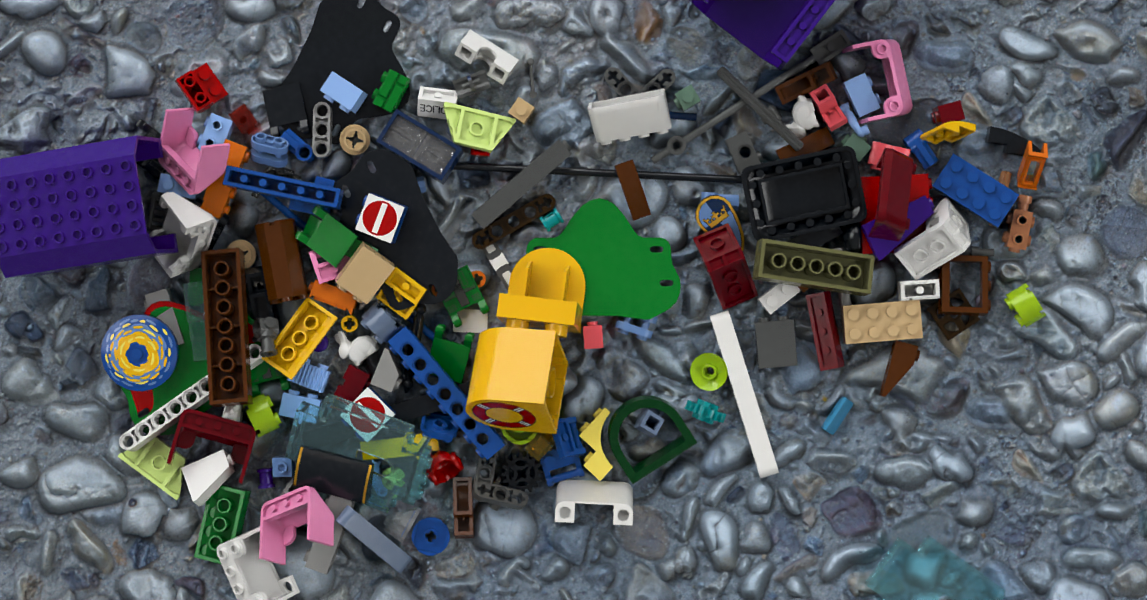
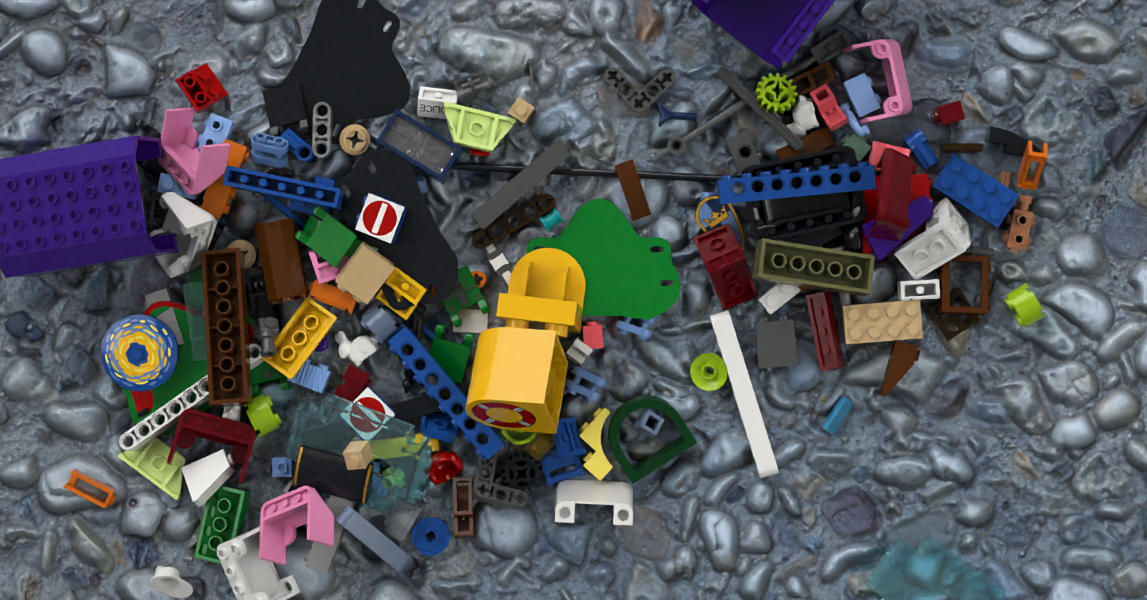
(91, 489): none -> orange window
(169, 582): none -> white piece
(245, 119): clear red brick -> none
(265, 478): dark purple bush -> none
(292, 399): light blue brick -> none
(343, 92): light blue brick -> none
(353, 328): yellow bush -> none
(358, 455): none -> tan brick
(388, 373): light grey slope -> none
(391, 91): green brick -> none
(476, 47): white arch -> none
(578, 352): none -> white slope
(590, 394): none -> medium blue brick
(630, 116): white windscreen -> none
(686, 98): sand green brick -> none
(705, 411): teal gear -> none
(768, 95): none -> lime gear
(865, 182): none -> blue brick
(949, 132): yellow slope -> none
(961, 147): none -> dark brown piece

